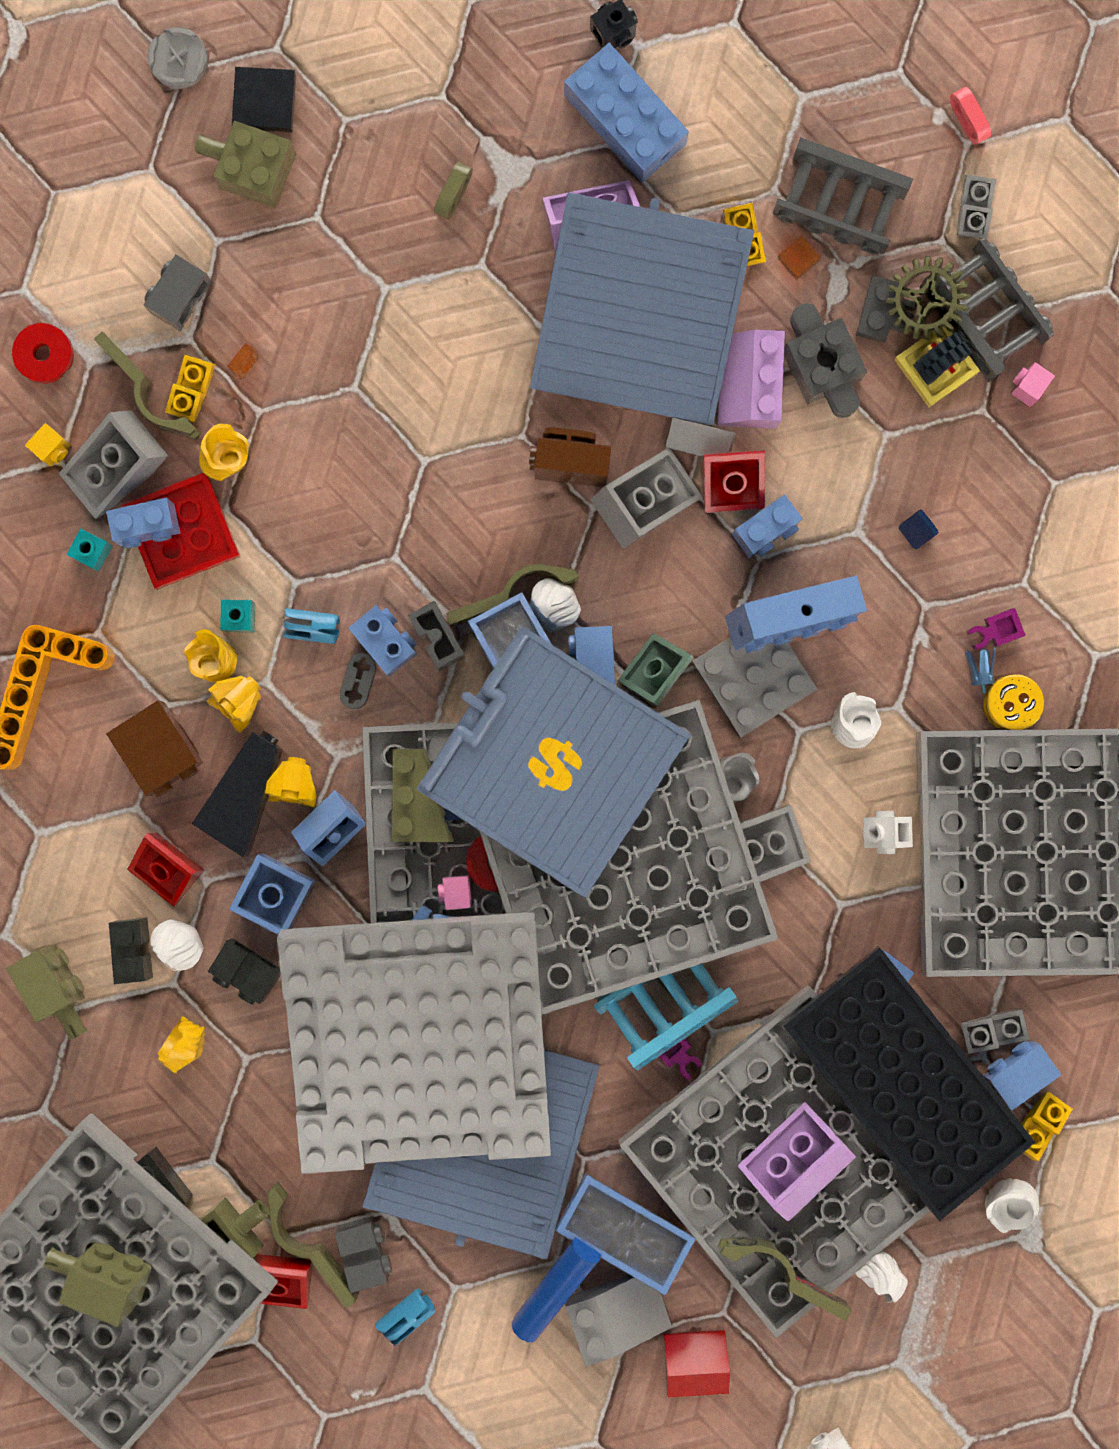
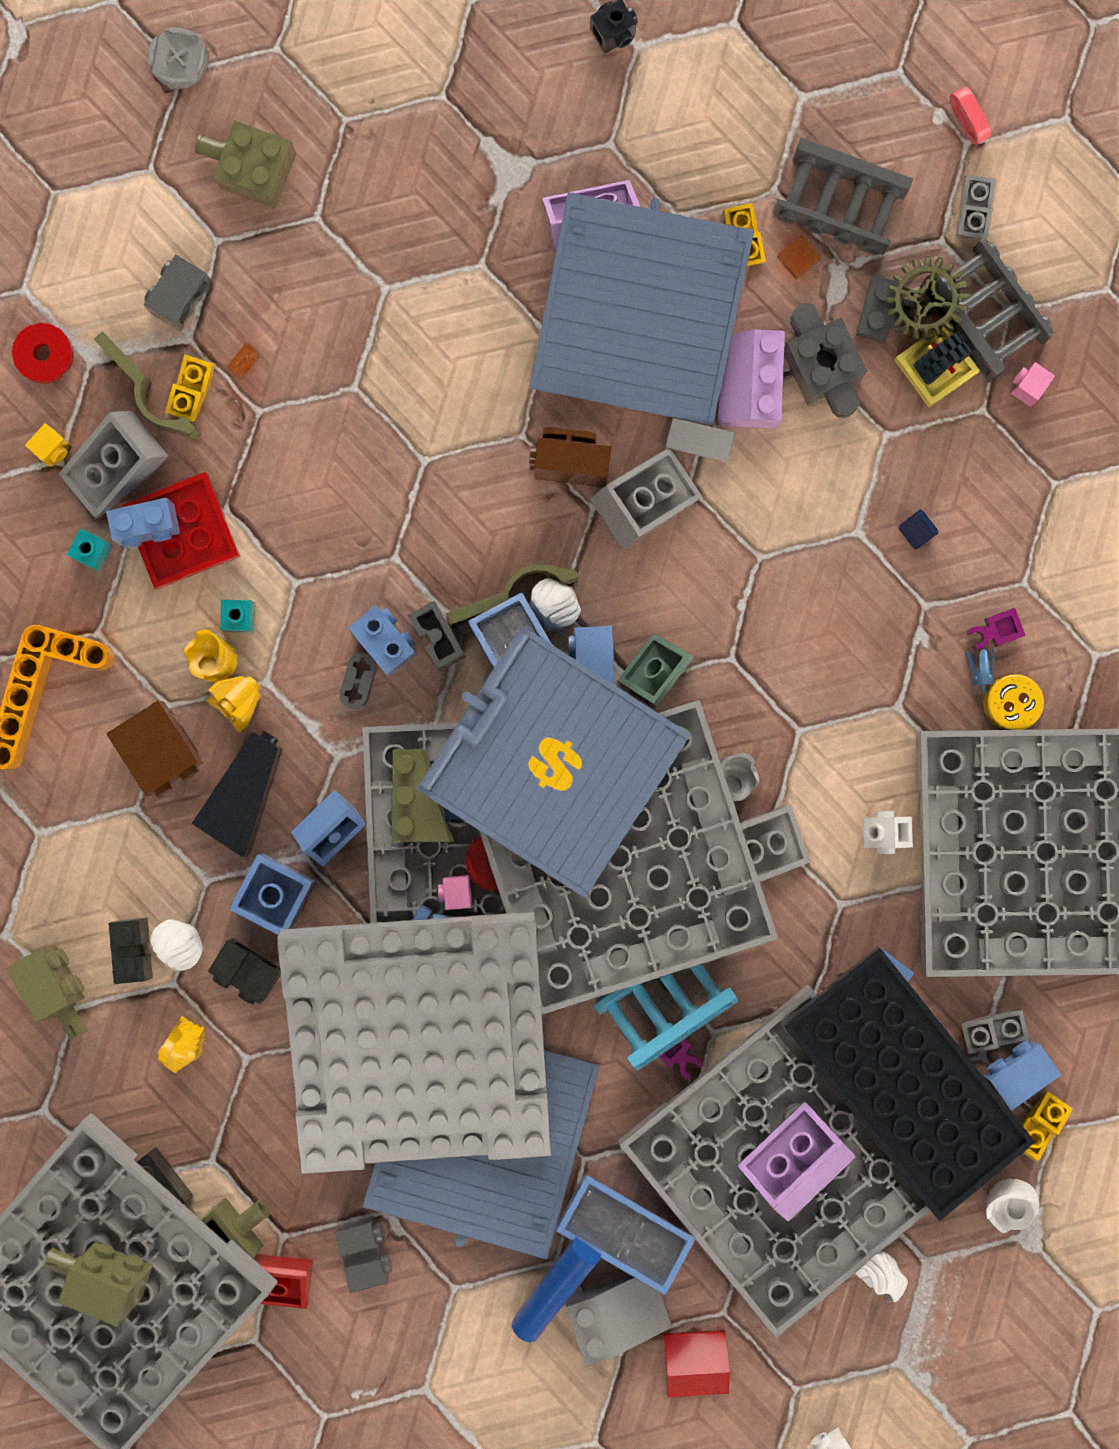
(164, 868): red slope -> none
(223, 452): yellow hair -> none
(264, 98): black tile -> none
(292, 783): yellow brick -> none
(316, 1253): olive piece -> none
(317, 627): dark azure arm -> none
(405, 1317): dark azure arm -> none
(453, 190): olive beam -> none
(625, 112): medium blue brick -> none
(733, 481): red slope -> none
(738, 1247): olive piece -> none
(753, 684): light grey plate -> none
(767, 526): medium blue brick -> none
(796, 614): medium blue brick -> none
(855, 721): white hair -> none

